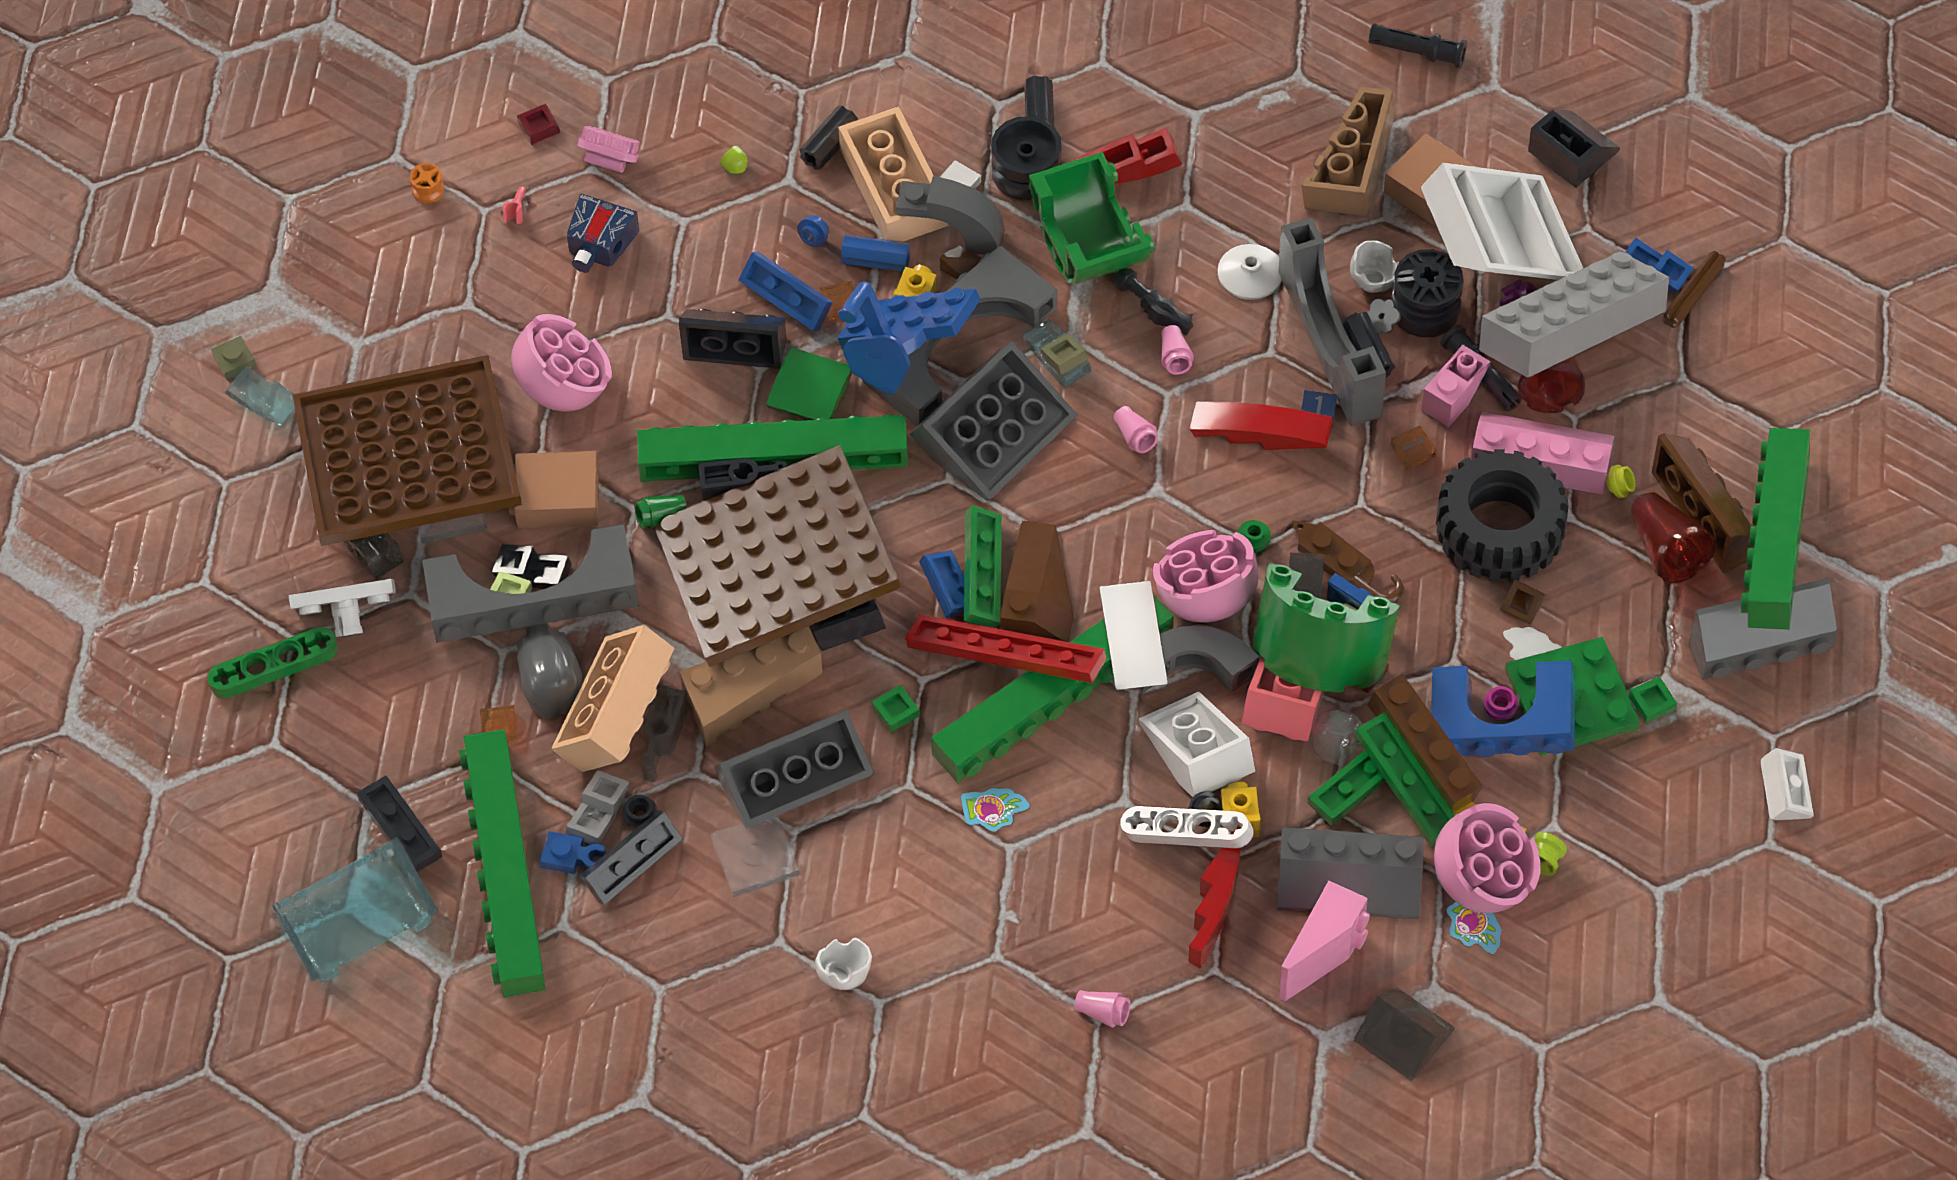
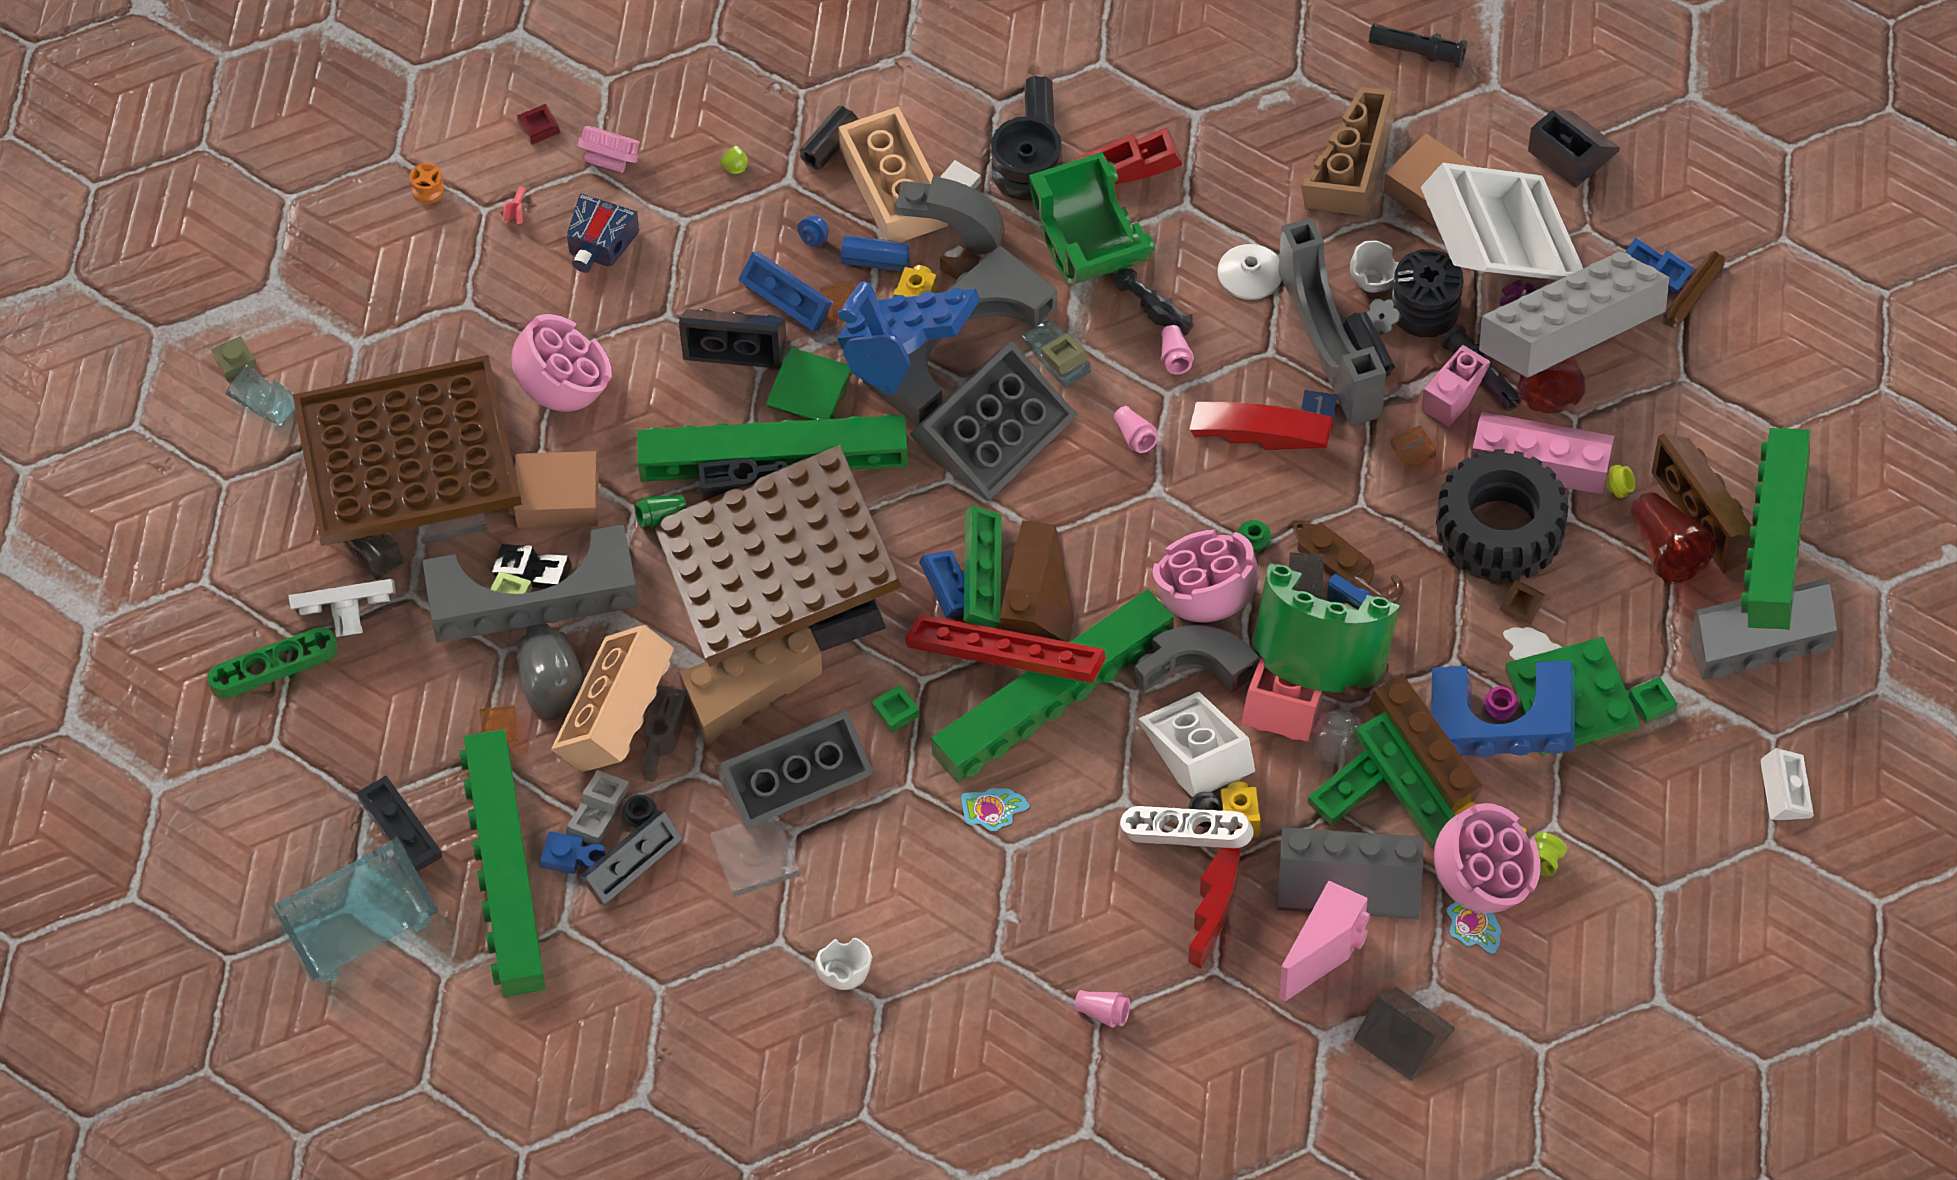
(1133, 635): white sticker -> none

